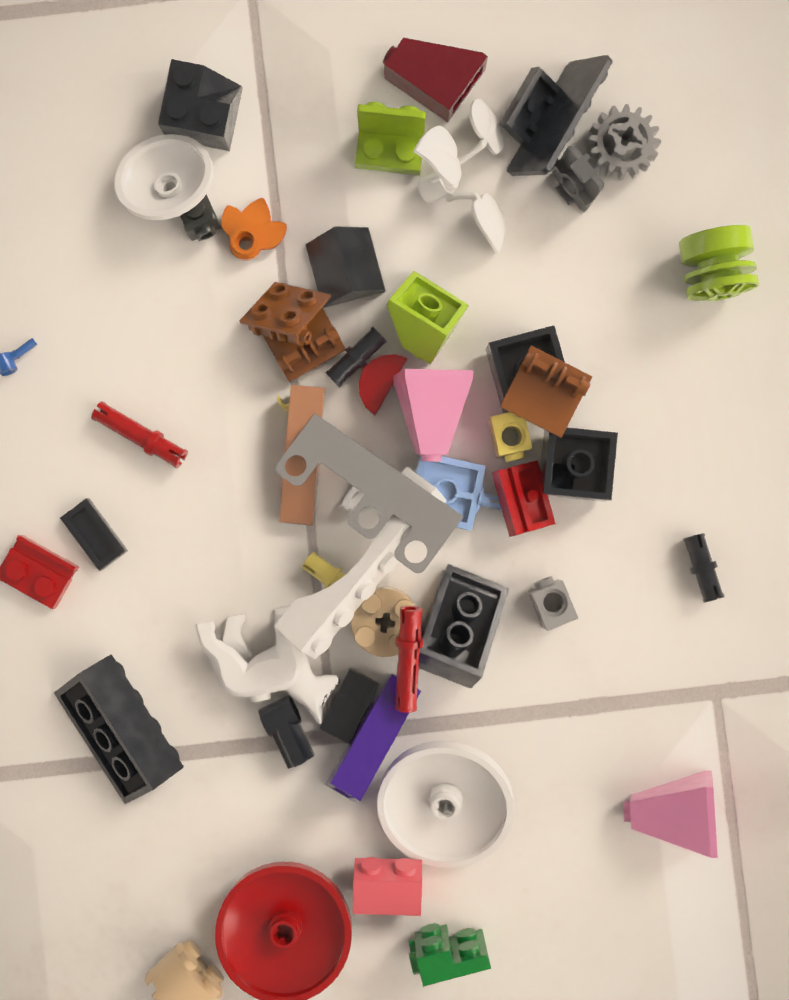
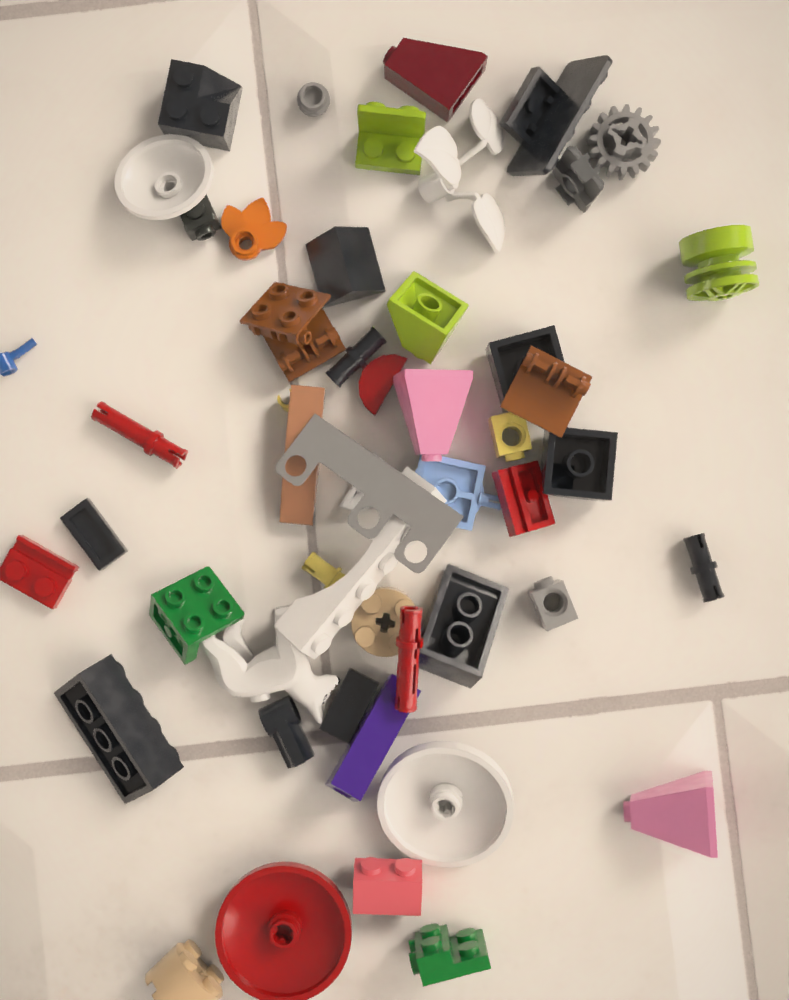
(193, 611): none -> green bracket
(313, 99): none -> light grey plate

